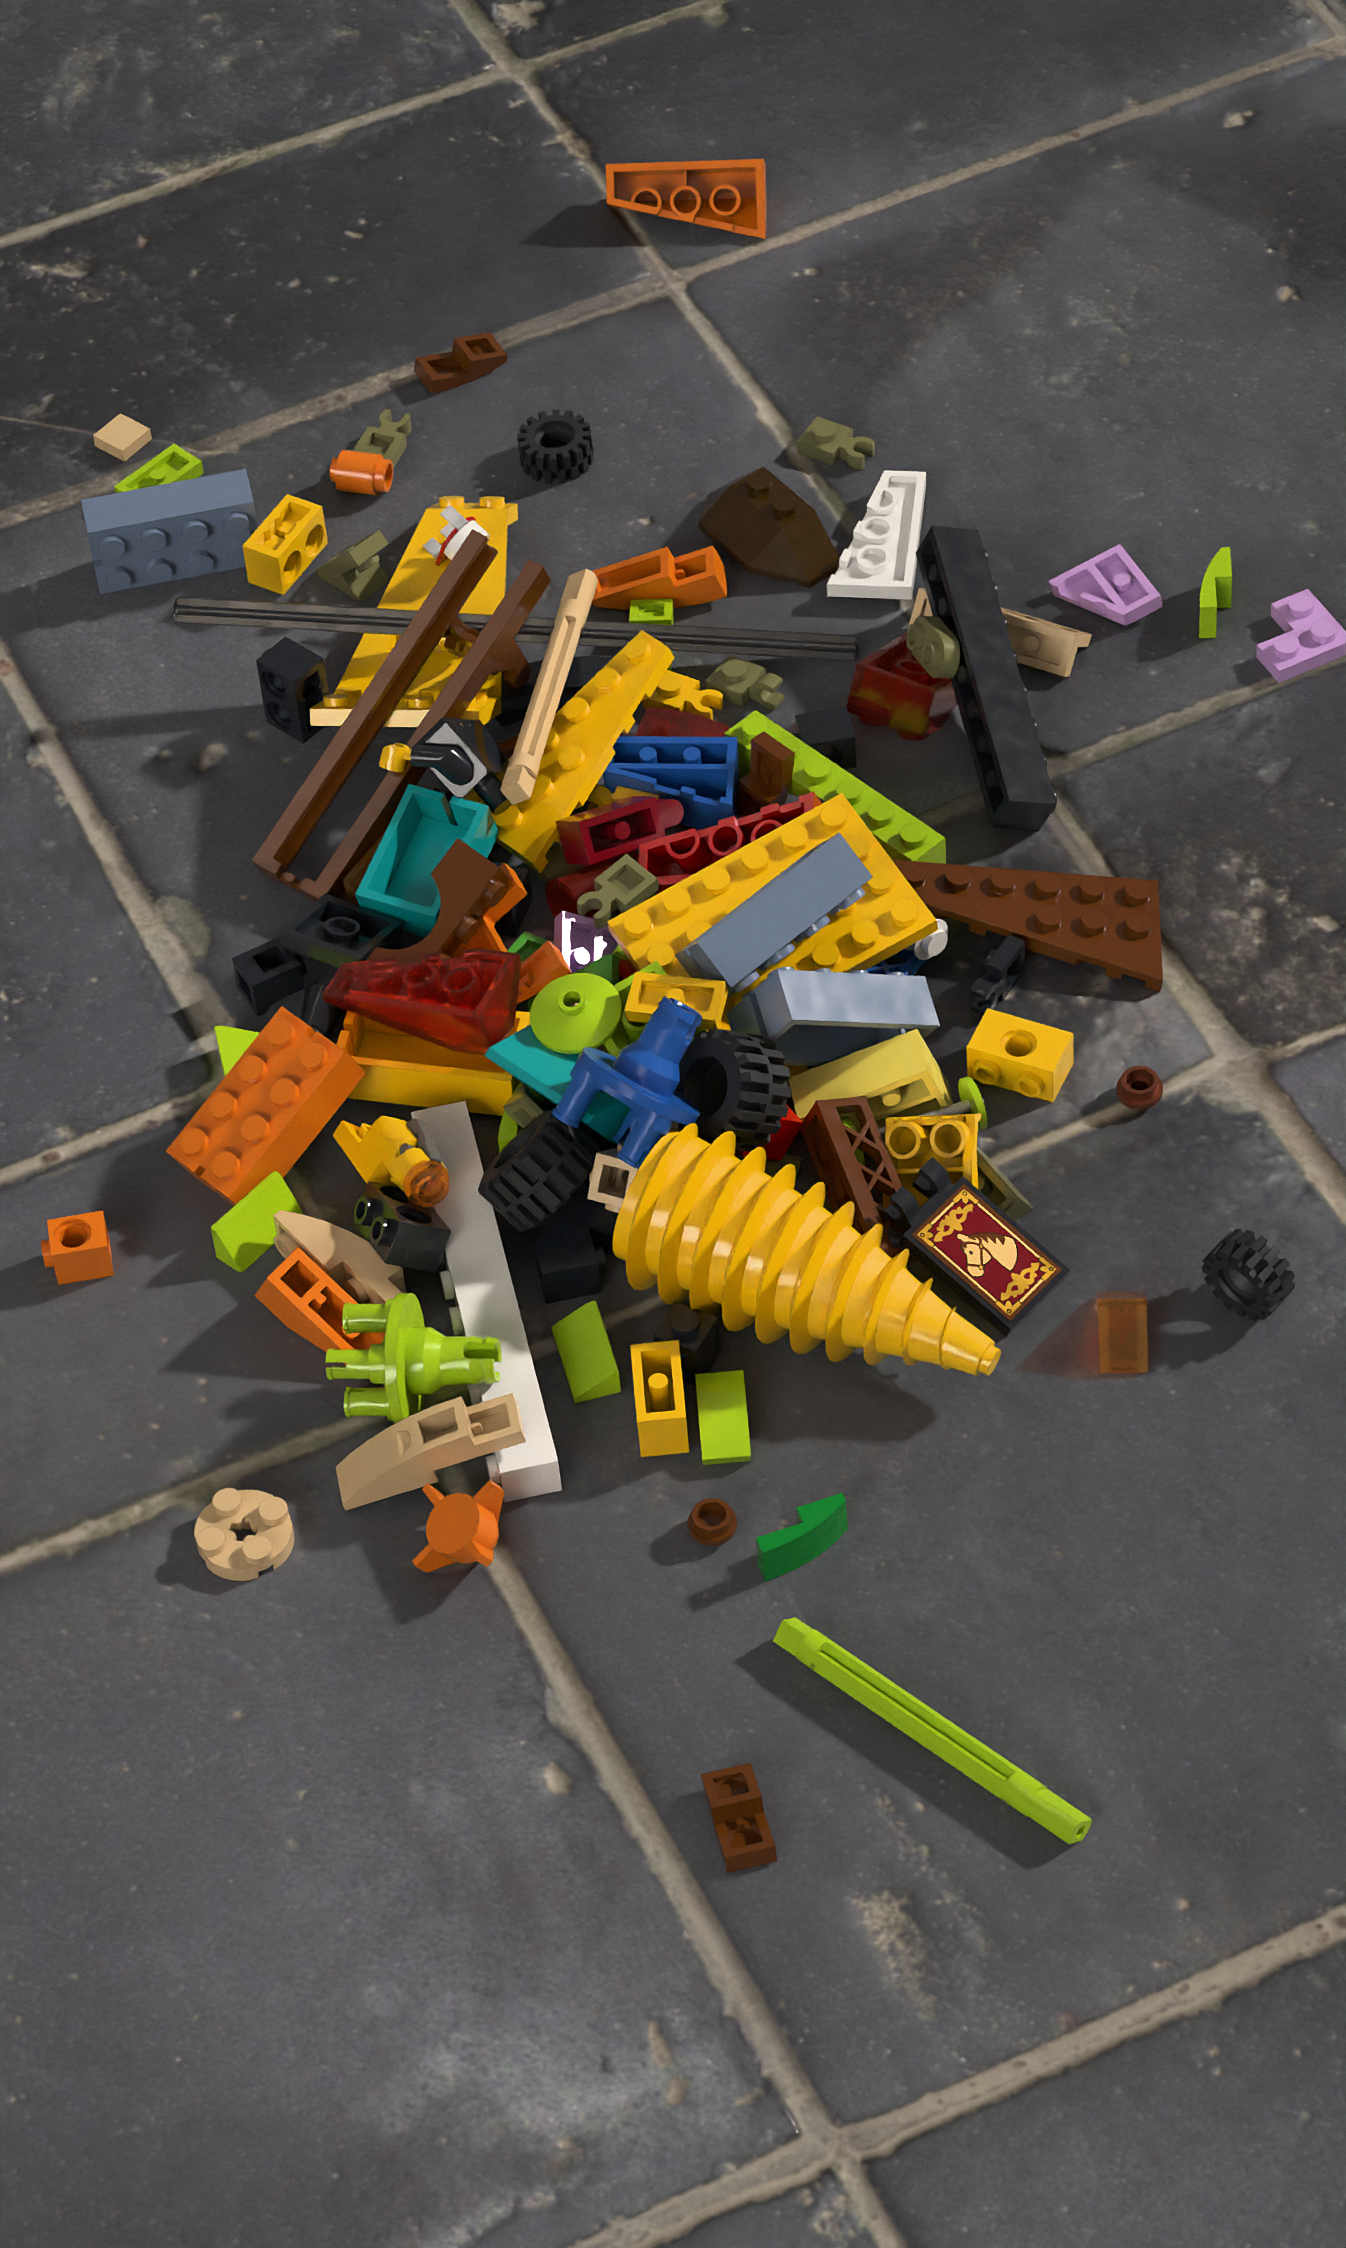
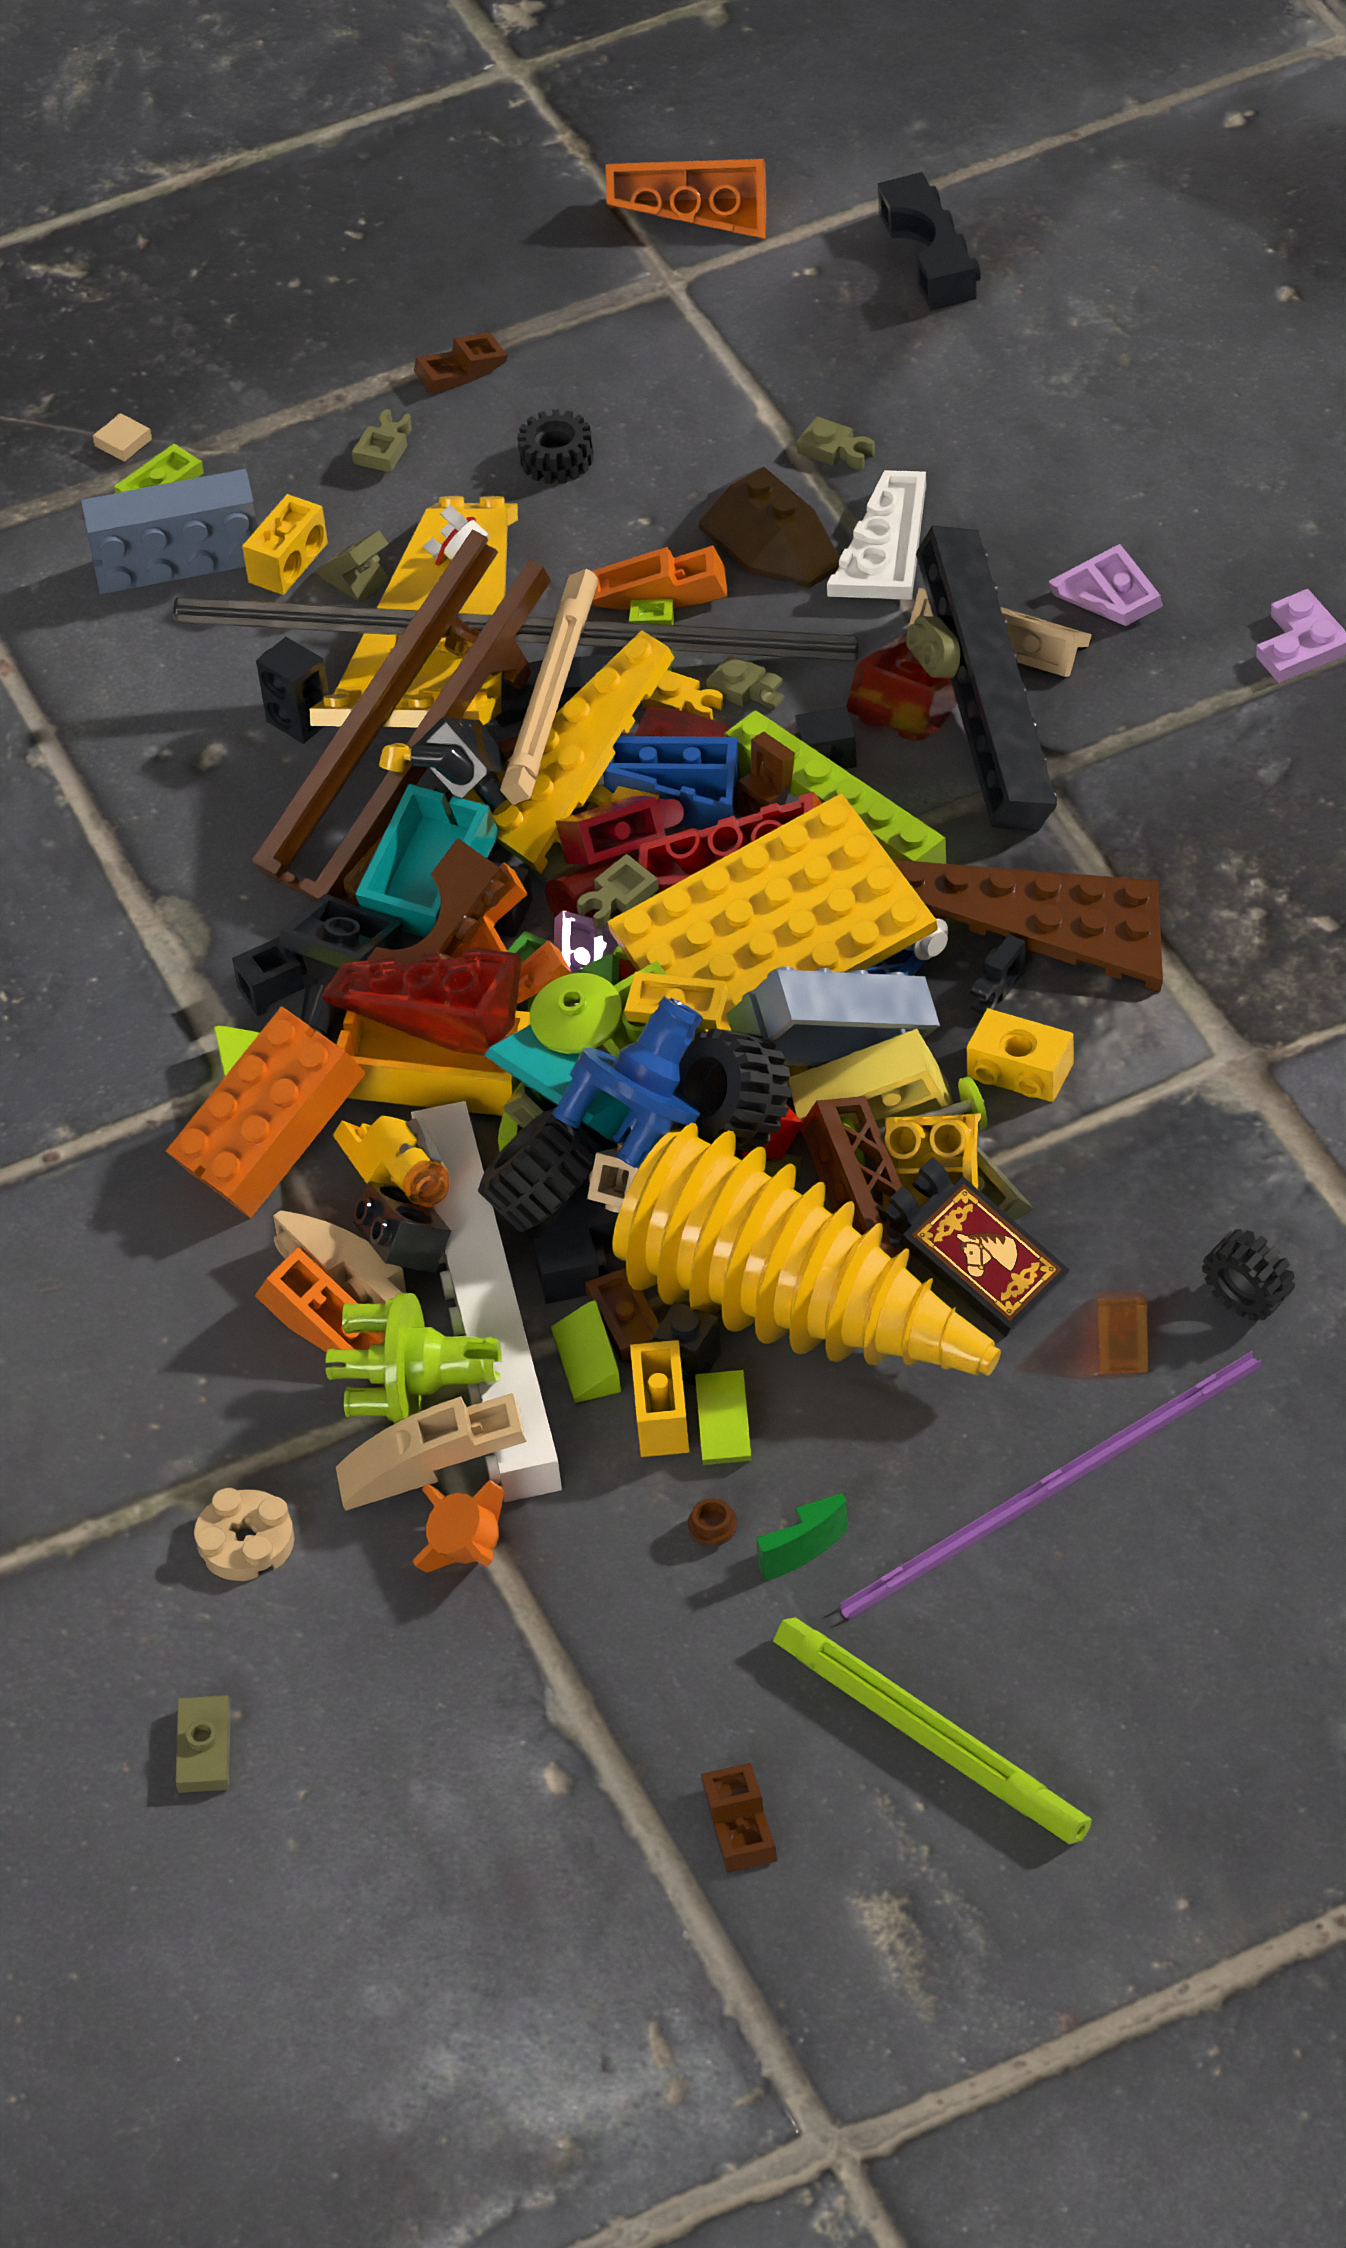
(78, 1248): orange brick -> none
(203, 1744): none -> olive plate
(249, 1225): lime slope -> none
(361, 472): orange brick -> none
(623, 1311): none -> reddish brown plate
(779, 912): sand blue piece -> none
(915, 212): none -> black arch
(1048, 1486): none -> medium lavender piece
(1139, 1088): copper plate -> none
(1215, 592): lime slope -> none

